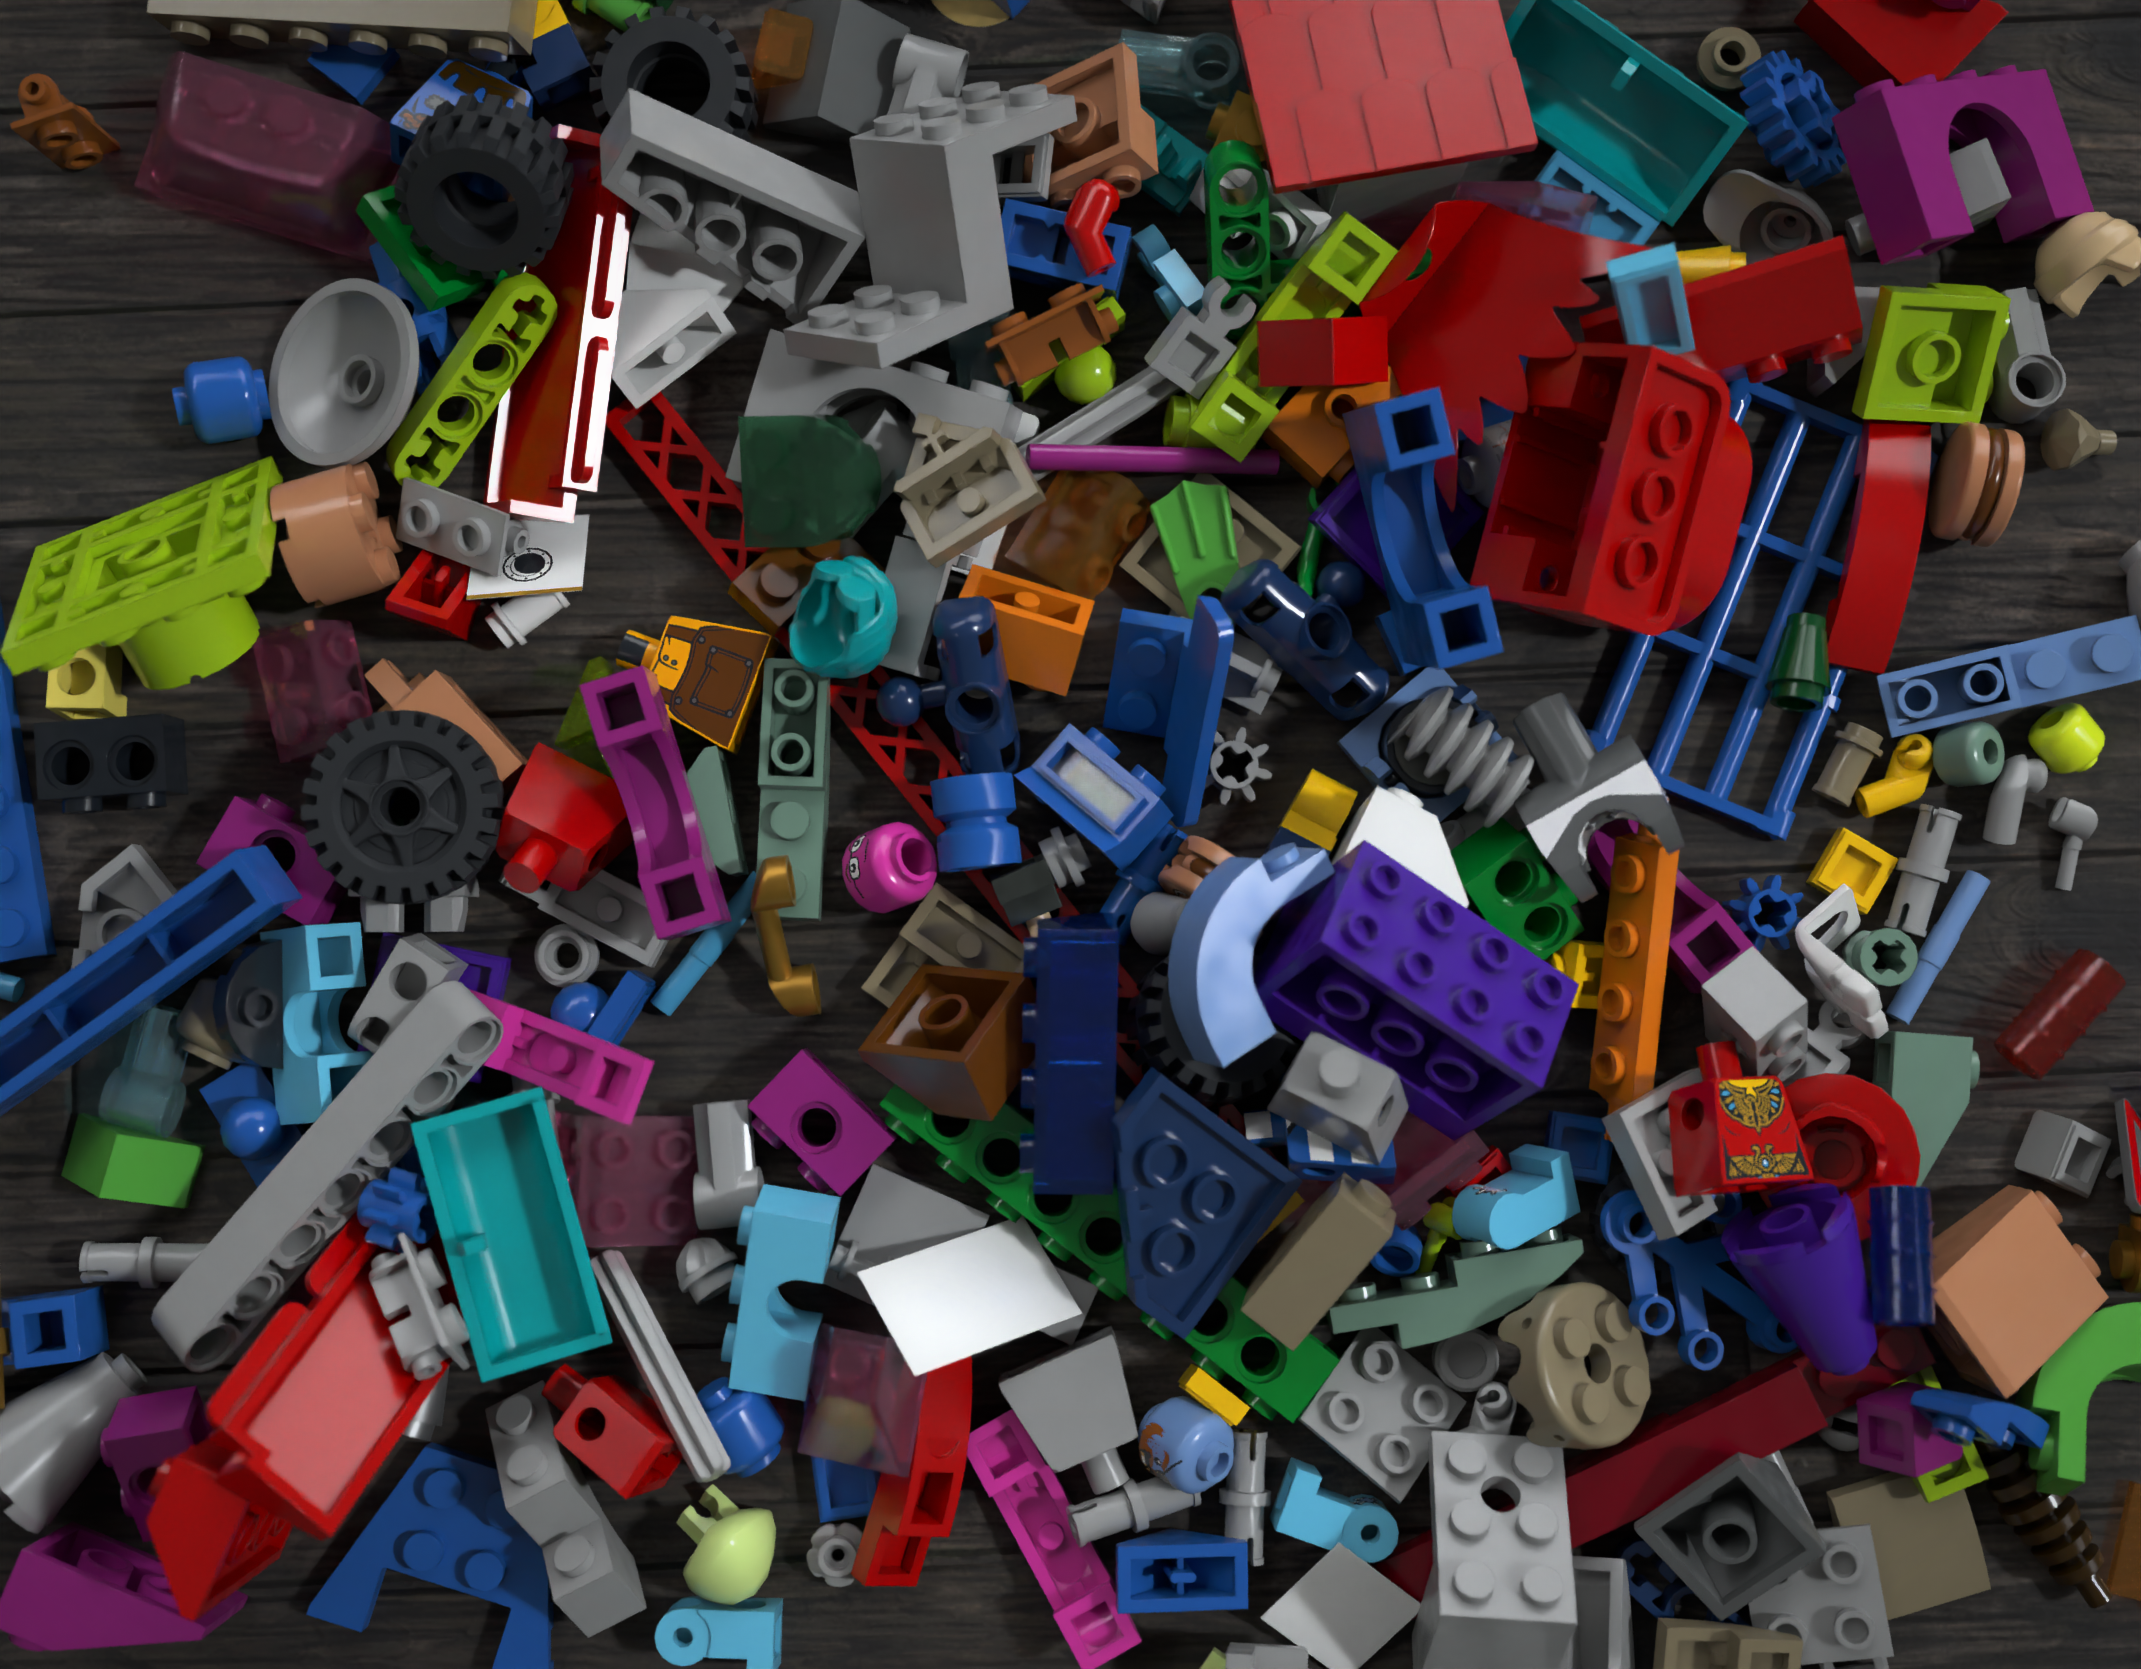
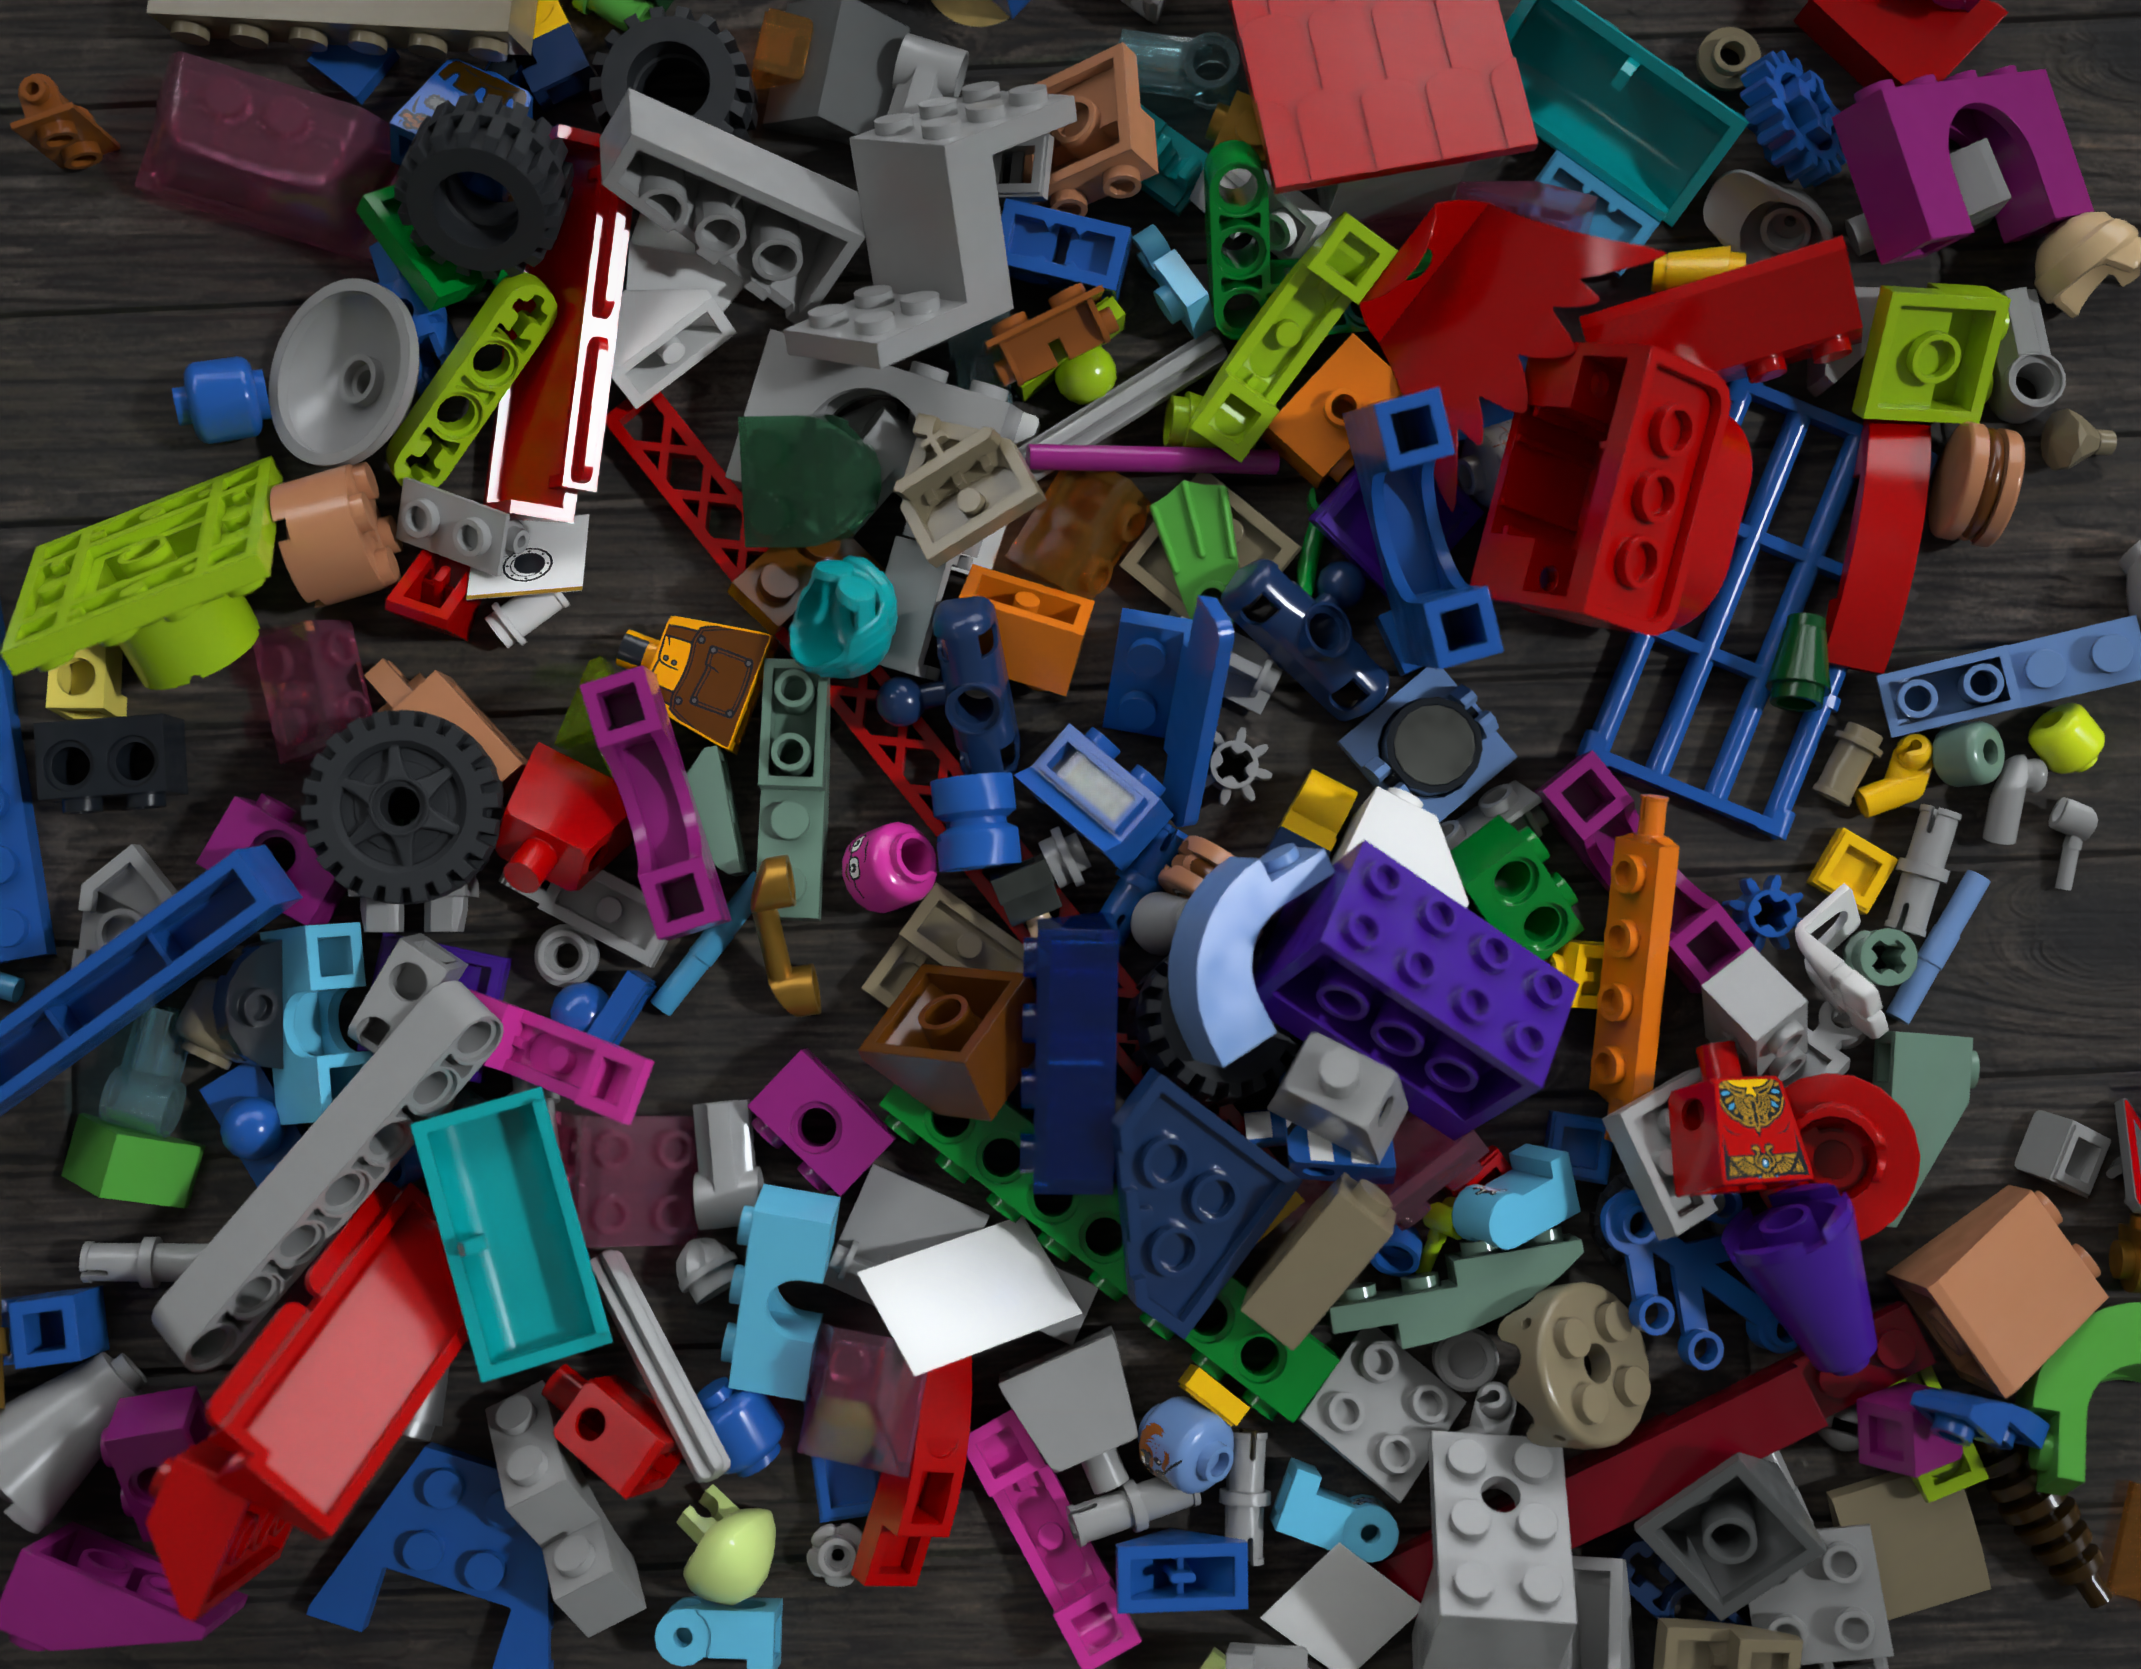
(396, 1208): blue gear -> none
(433, 1329): light grey hinge -> none
(1086, 222): red arm -> none
(1197, 347): light grey plate -> none
(1322, 351): red slope -> none
(1465, 754): light grey piece -> none
(1585, 790): dark grey connector -> none
(1652, 300): medium azure tile -> none
(1901, 1256): clear blue axle -> none
(2059, 1014): clear red axle -> none

